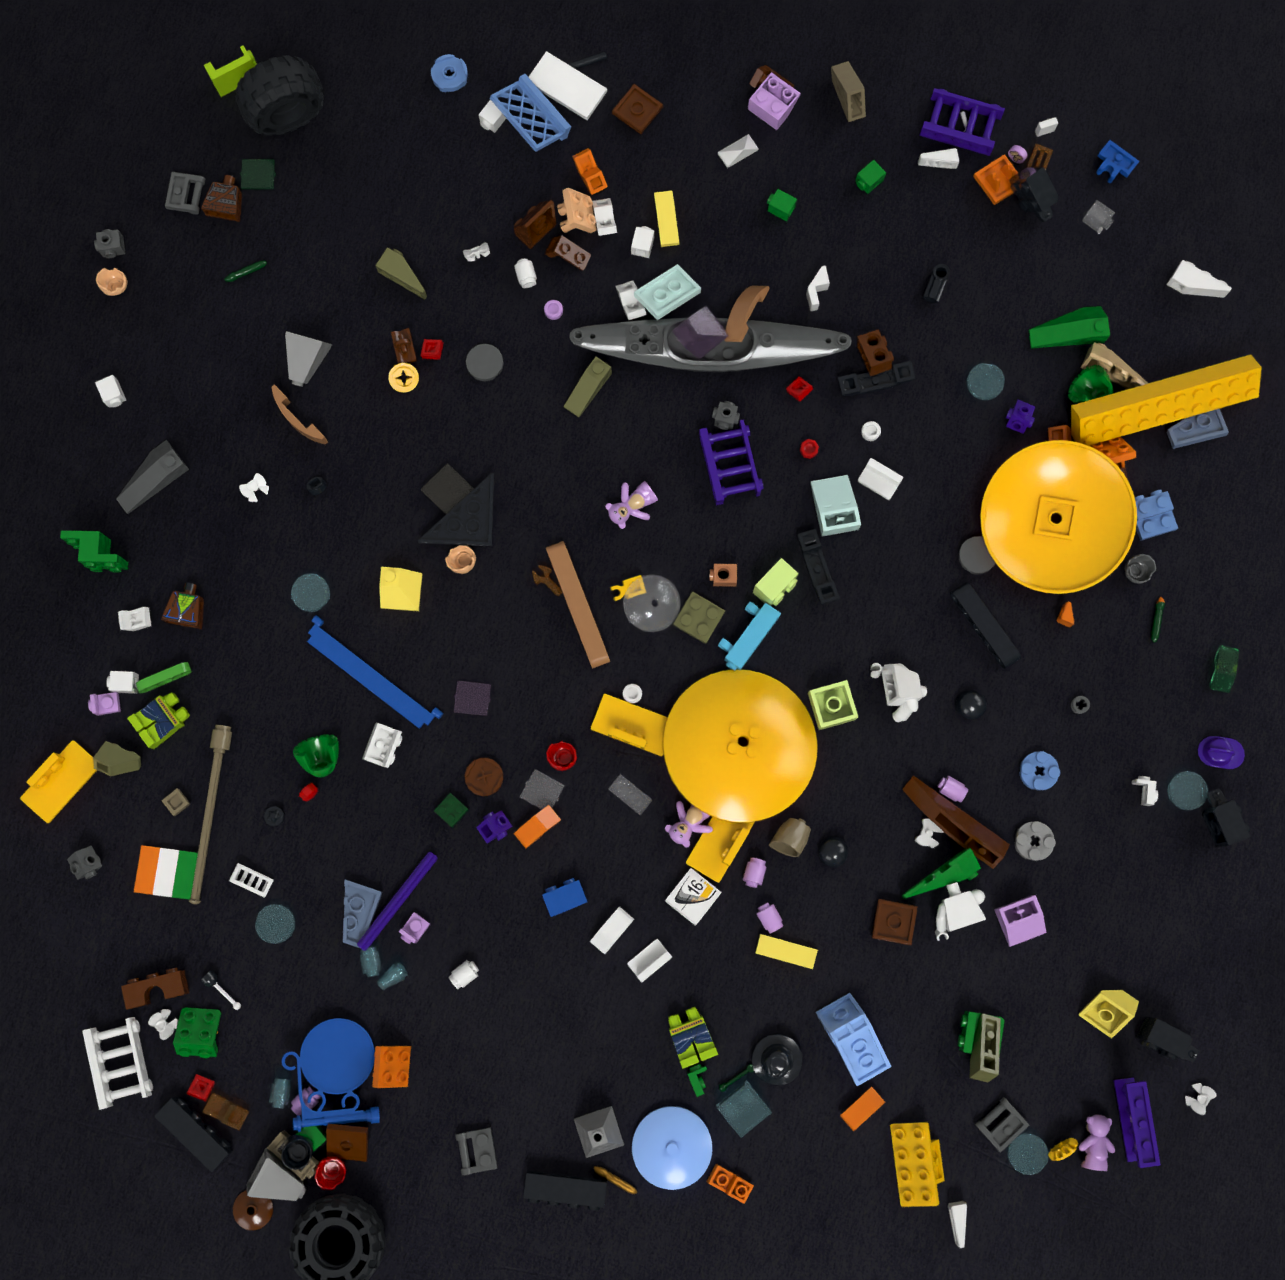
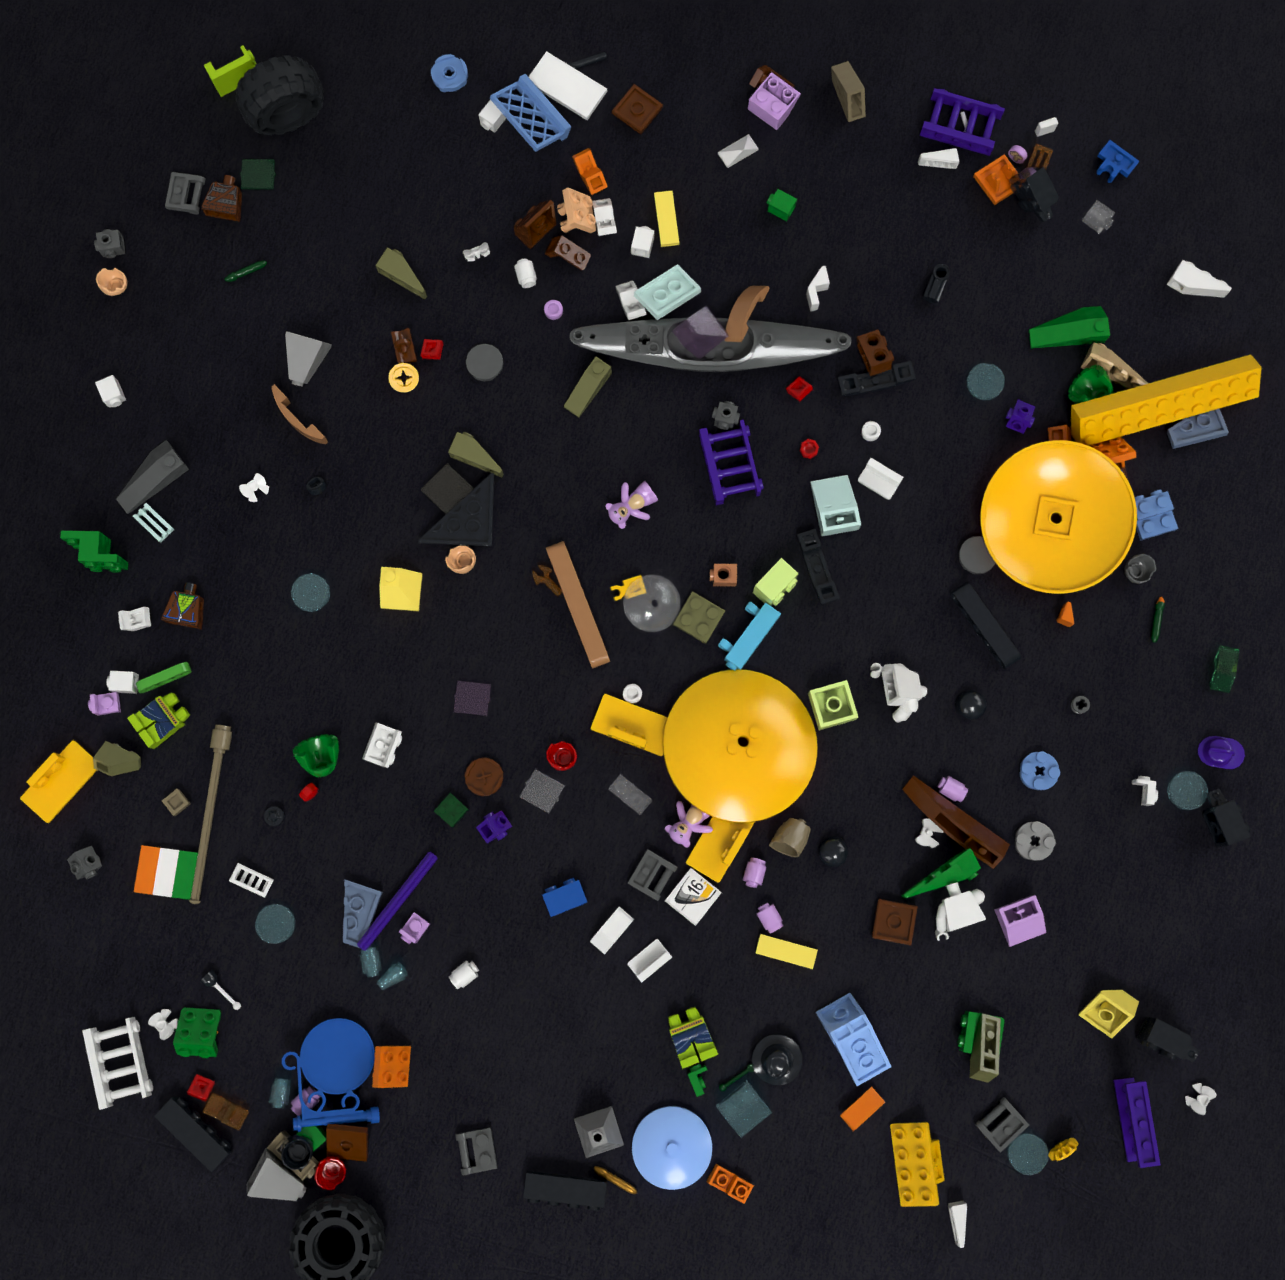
(137, 992): reddish brown arch -> none
(143, 512): none -> light aqua tile
(261, 1216): reddish brown dish -> none
(369, 677): blue piece -> none
(469, 451): none -> olive slope
(537, 826): orange slope -> none
(647, 870): none -> dark grey plate
(870, 177): green brick -> none
(1097, 1143): lavender piece -> none

